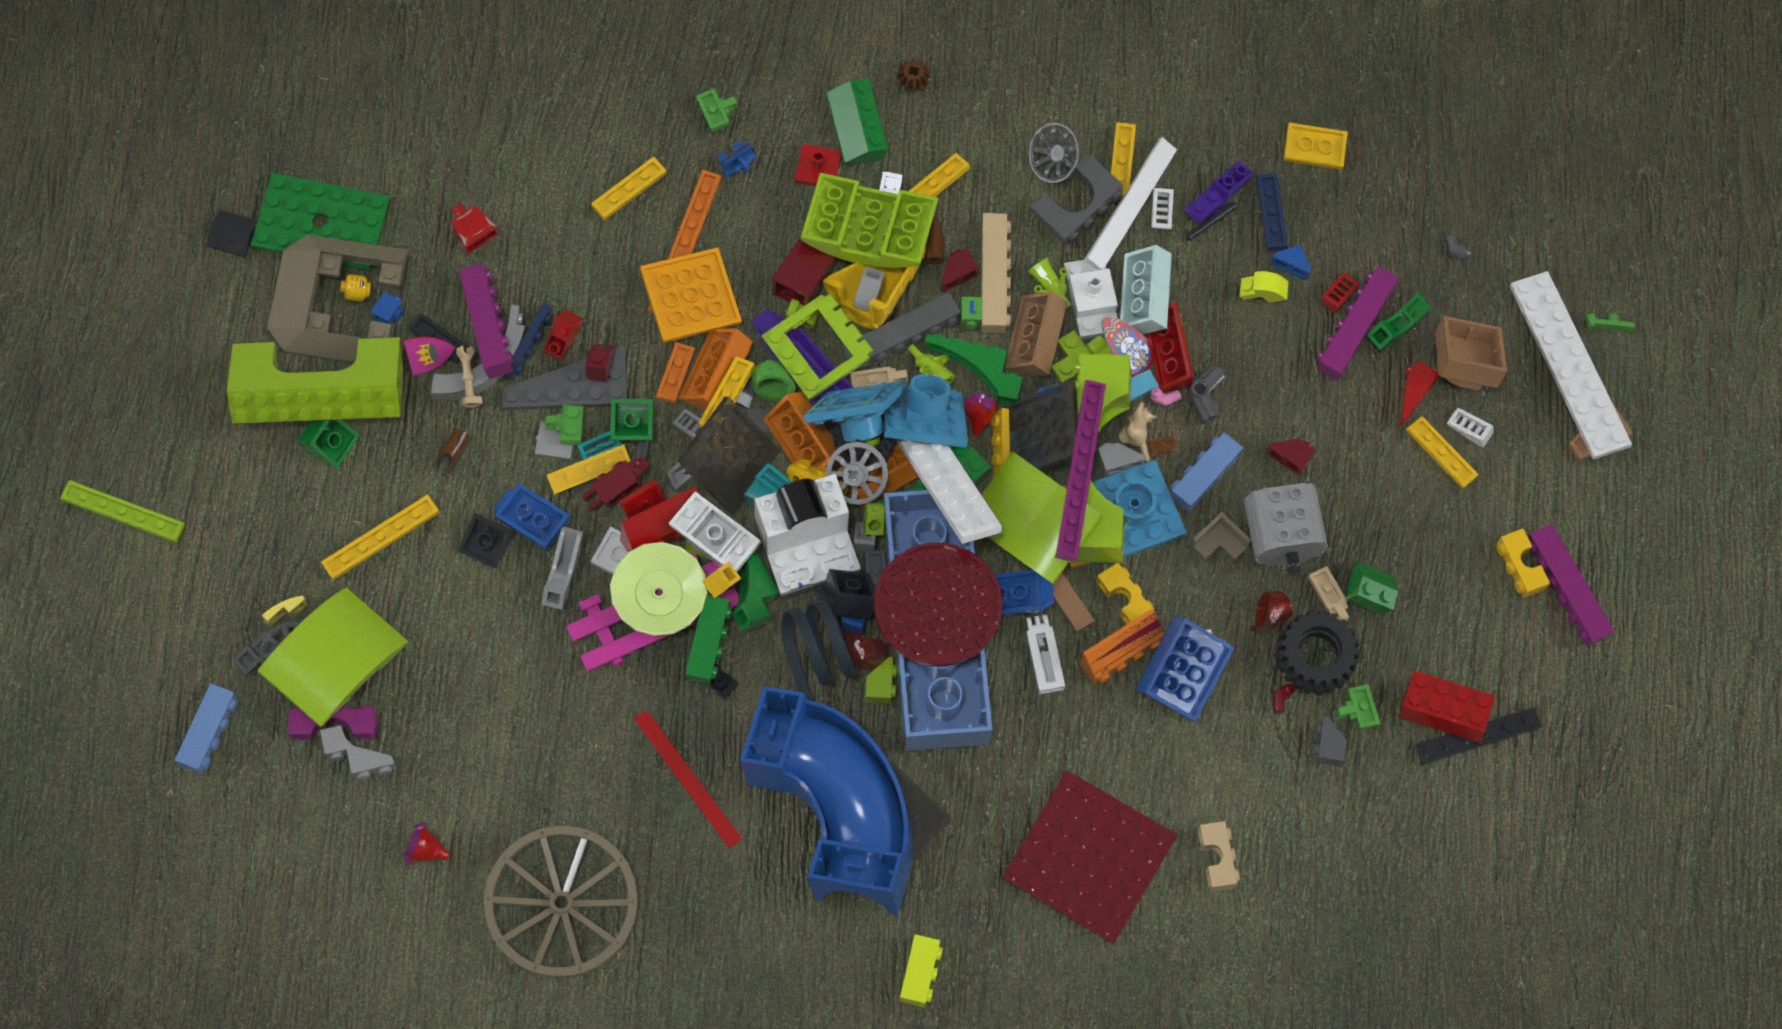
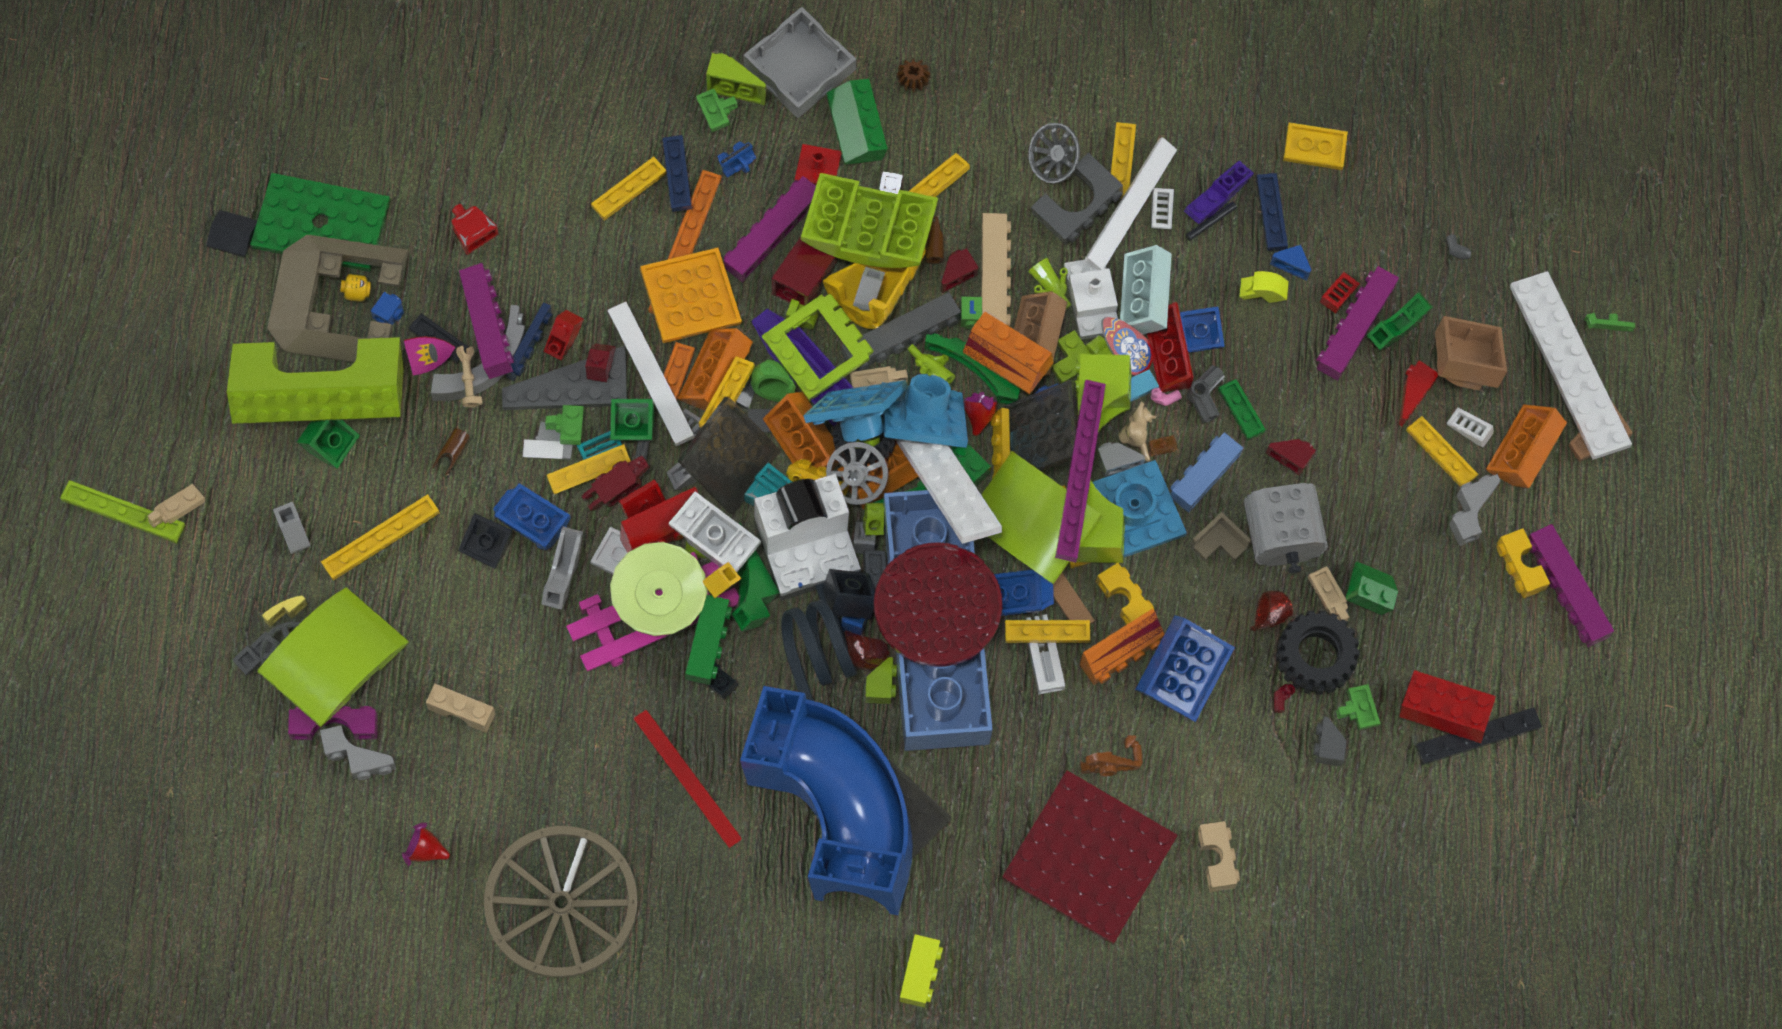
(176, 506): none -> tan hinge
(206, 729): medium blue brick -> none
(291, 527): none -> light grey slope
(448, 702): none -> tan arch
(543, 449): none -> white sticker
(651, 374): none -> white tile
(677, 173): none -> dark blue plate
(733, 79): none -> lime slope
(770, 230): none -> magenta brick
(799, 62): none -> light grey tile
(1008, 353): none -> orange slope
(1047, 631): none -> yellow plate
(1110, 764): none -> dark orange animal
(1202, 329): none -> blue slope
(1241, 409): none -> green tile
(1472, 498): none -> light grey arch
(1527, 445): none -> orange slope

